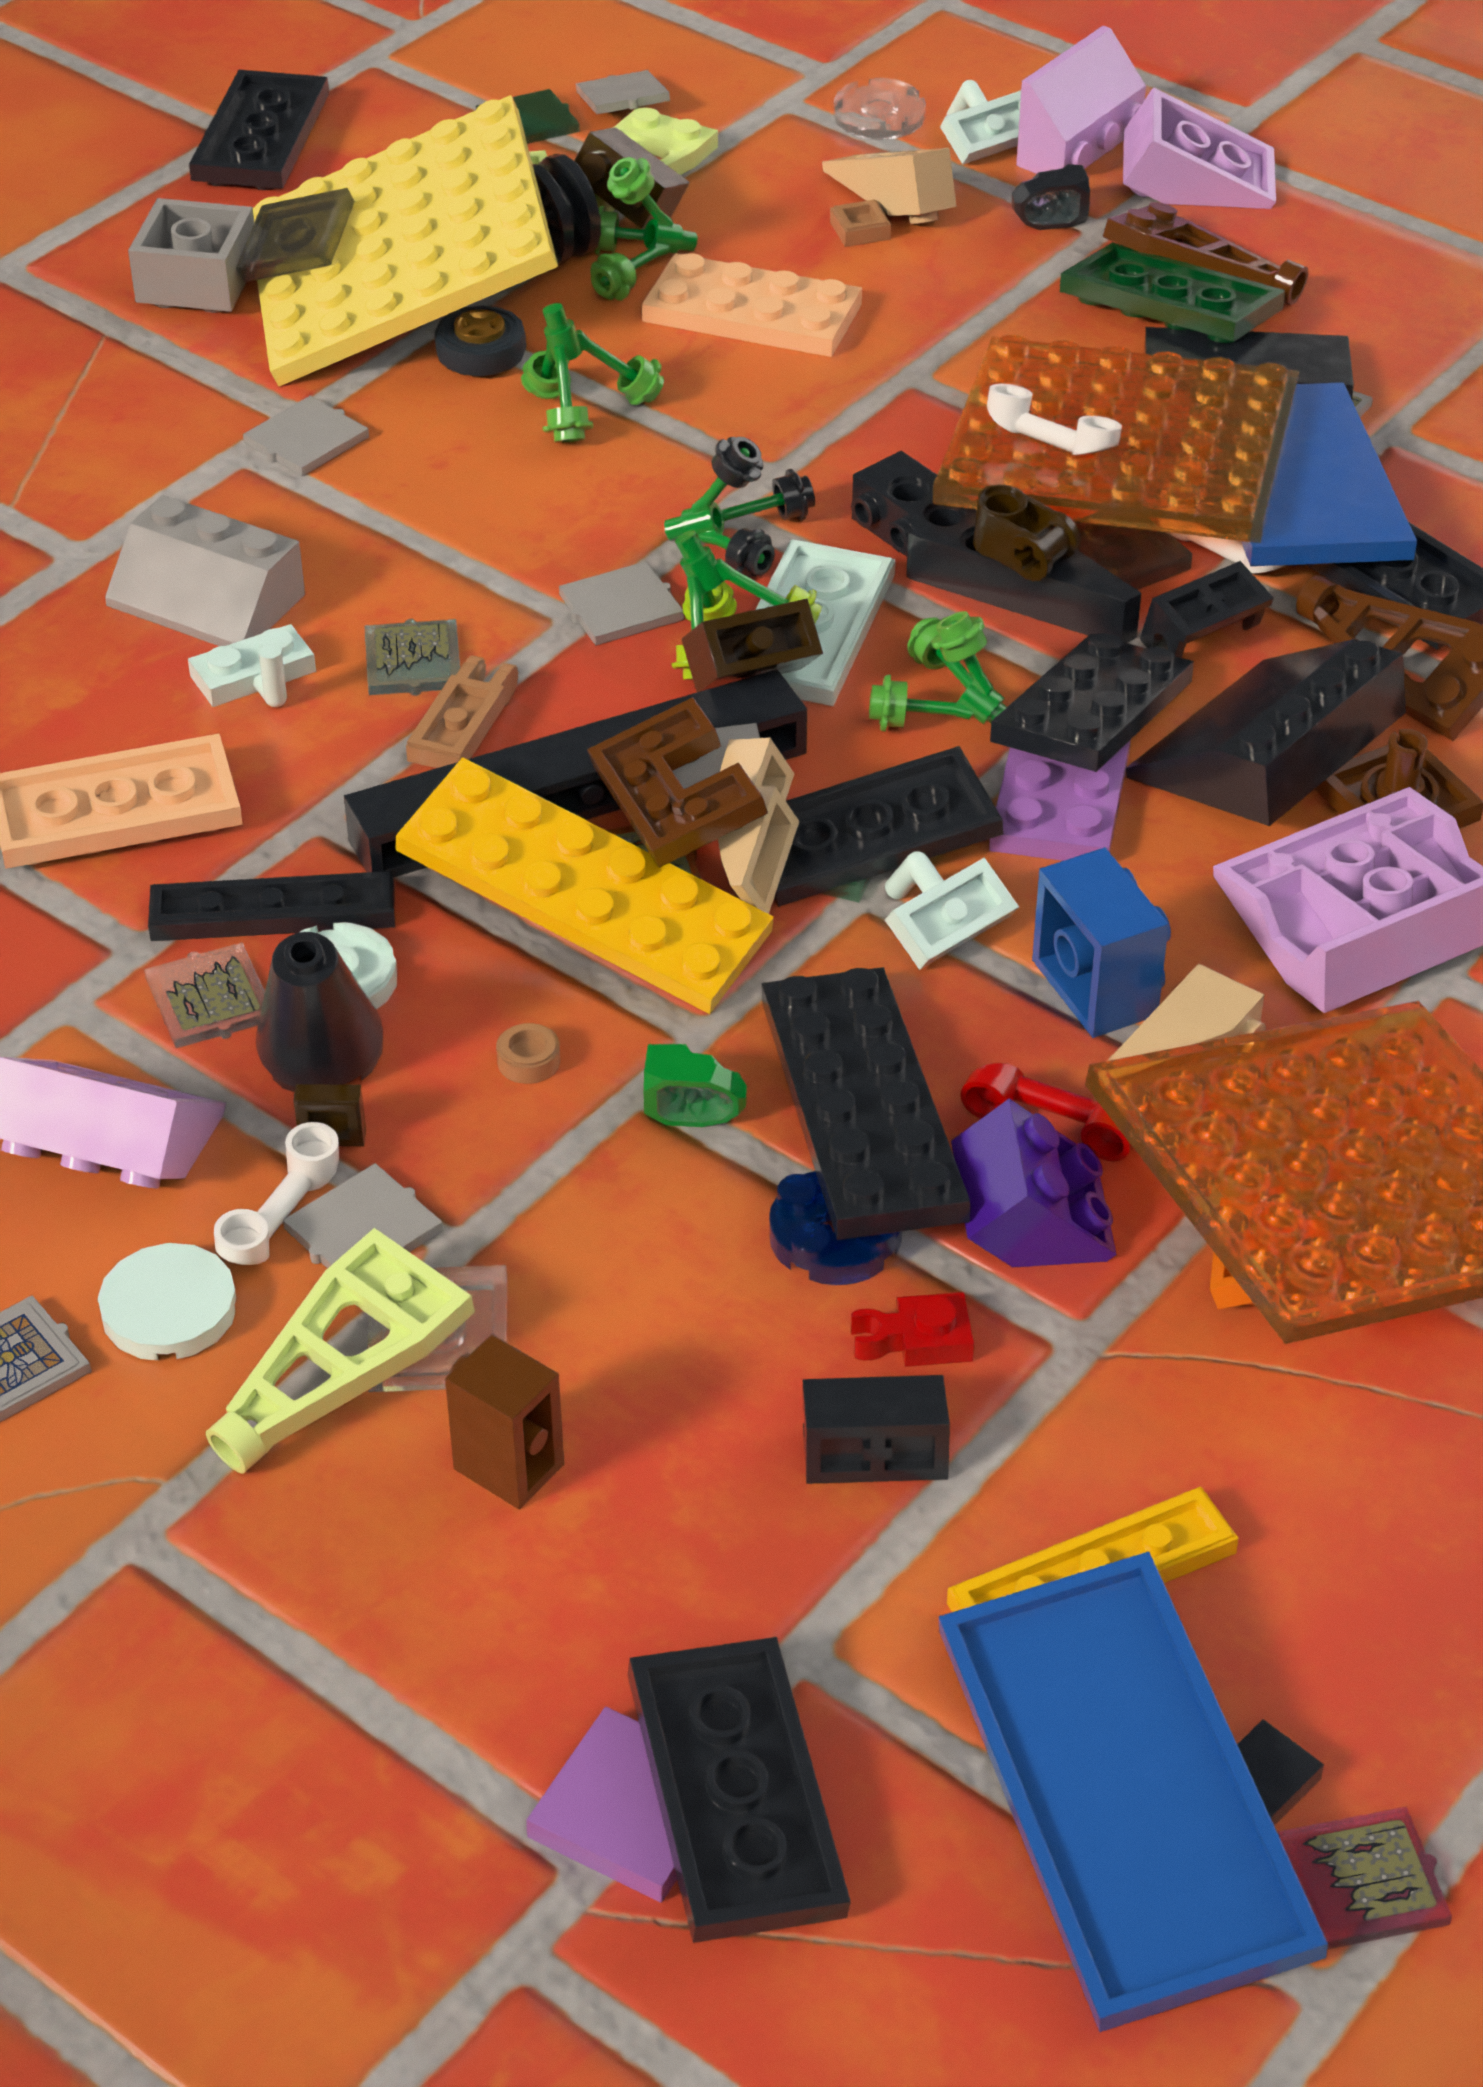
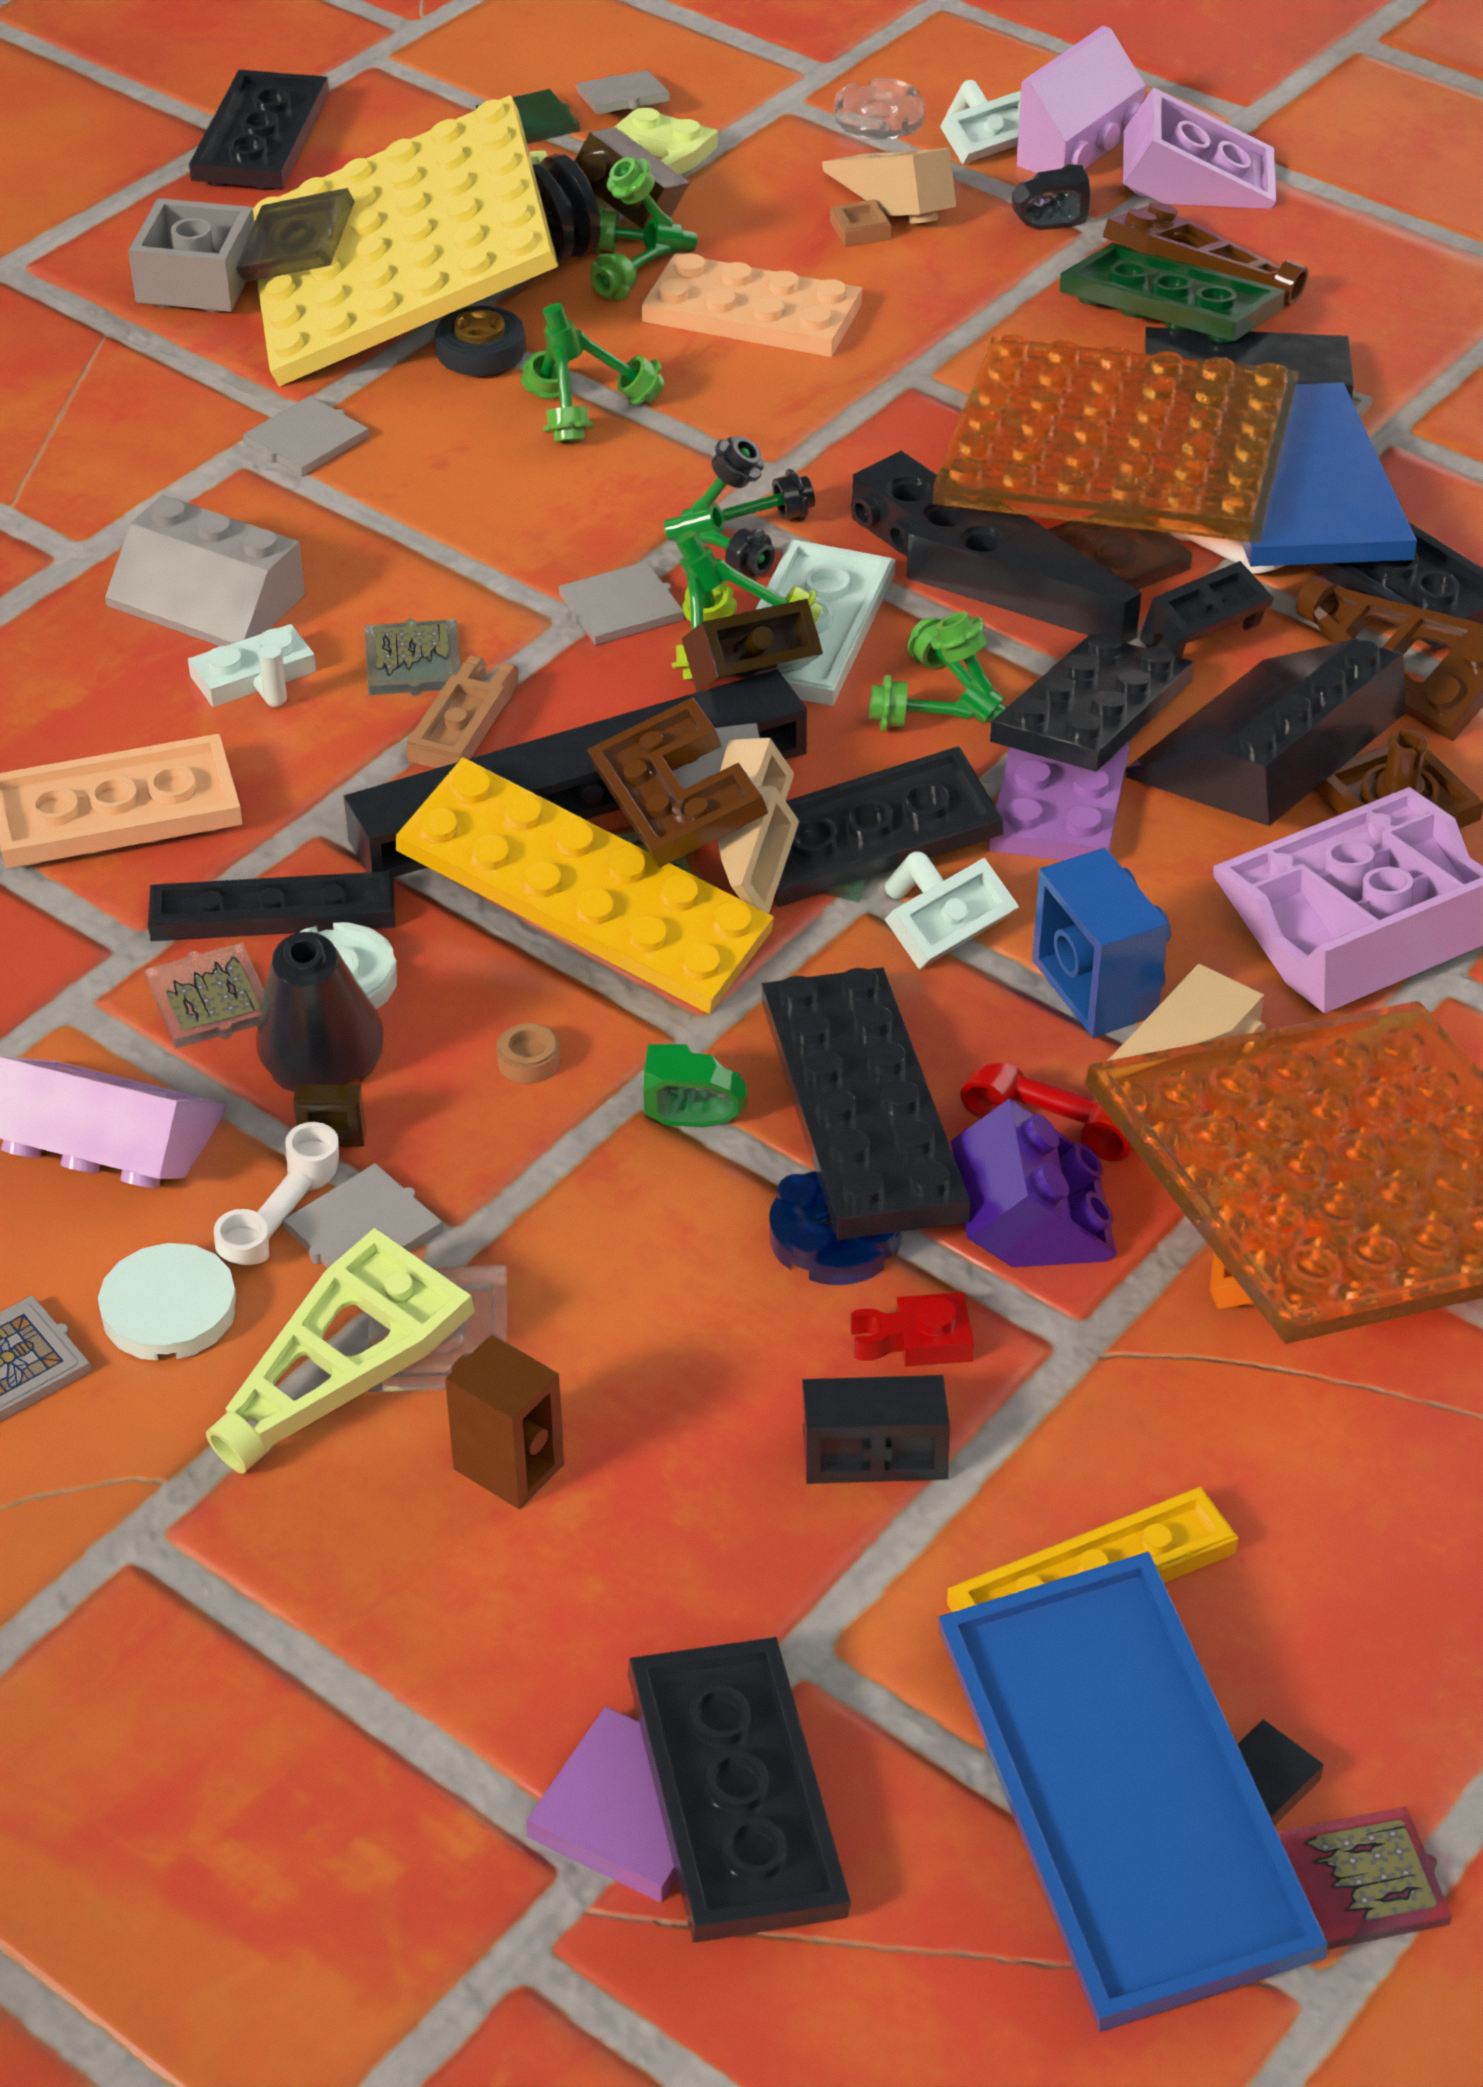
(1010, 409): white bar -> none
(1017, 532): dark brown piece -> none

